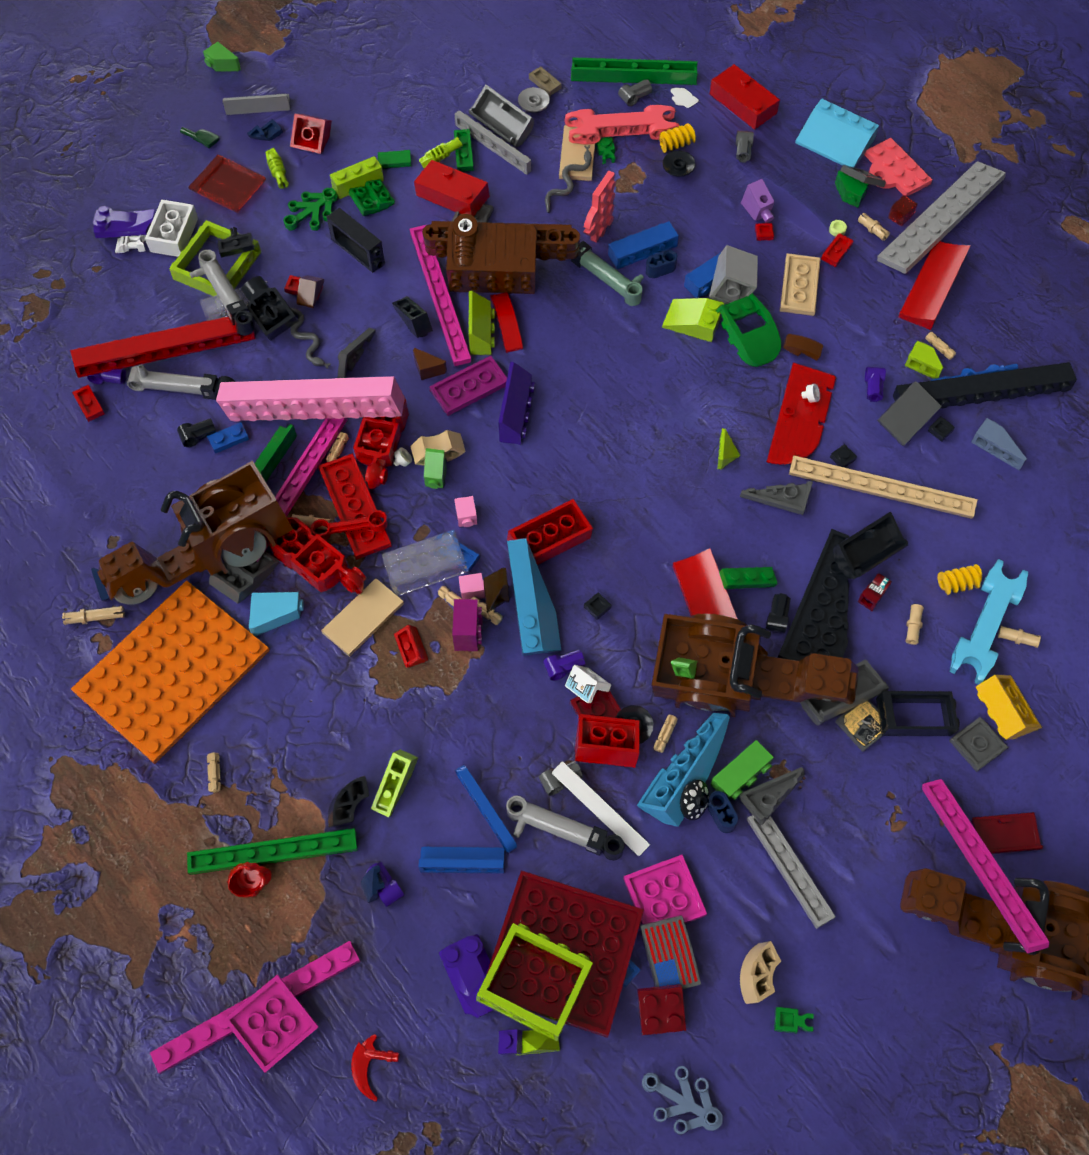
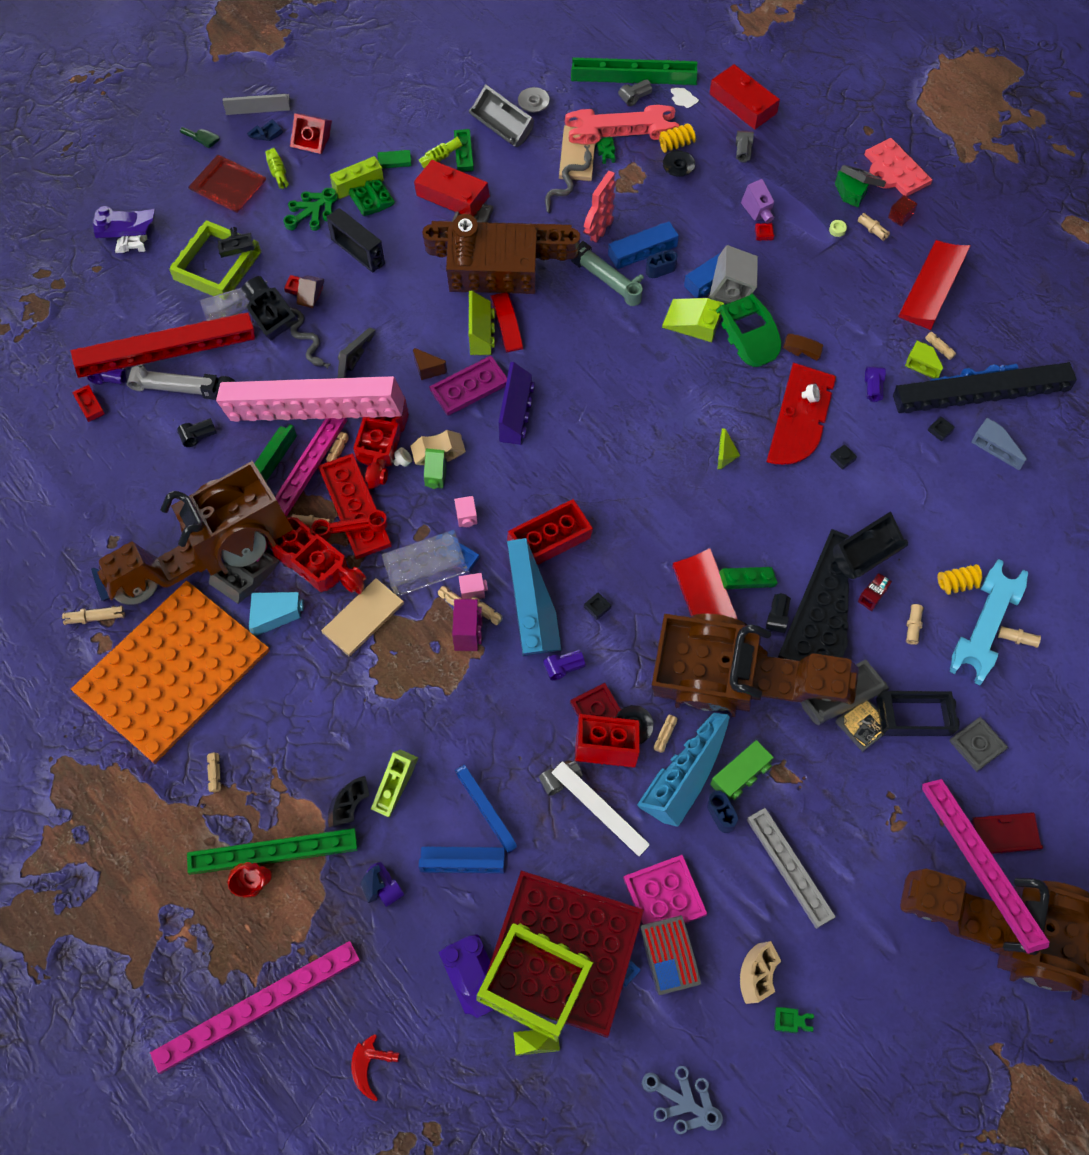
(171, 228): white brick -> none
(221, 58): bright green slope -> none
(228, 437): blue plate -> none
(236, 308): light grey piece -> none
(271, 1023): dark pink plate -> none
(410, 646): red slope -> none
(413, 316): black slope -> none
(441, 300): dark pink plate -> none
(493, 142): light grey plate -> none
(496, 589): dark brown slope -> none
(510, 1042): dark purple plate -> none
(545, 80): dark tan plate -> none
(585, 683): white panel -> none
(591, 838): light grey piece -> none
(661, 1009): dark red plate -> none
(684, 667): bright green slope -> none
(694, 799): black dish -> none
(767, 797): dark grey wing -> none
(786, 497): dark grey wing -> none
(800, 284): tan tile -> none
(837, 134): medium azure slope -> none
(837, 250): red plate -> none
(883, 487): tan plate -> none
(909, 413): dark grey tile -> none
(941, 217): light grey plate -> none
(1007, 706): yellow slope -> none

